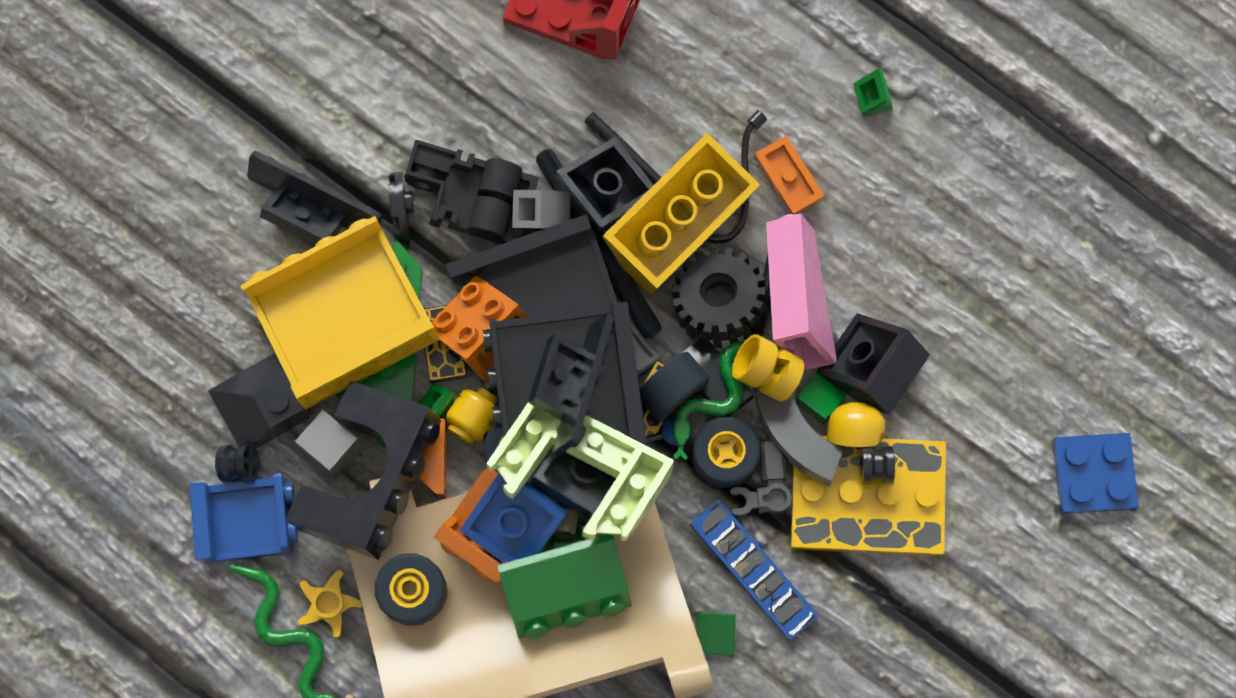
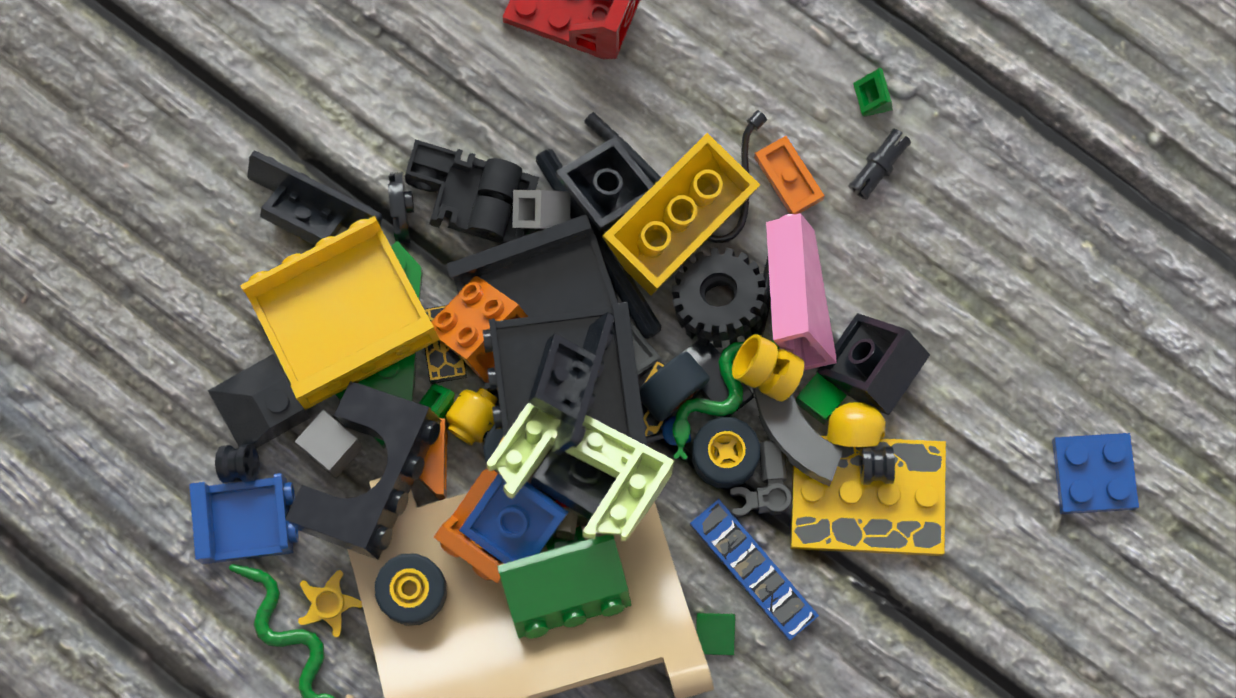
(879, 164): none -> black pin

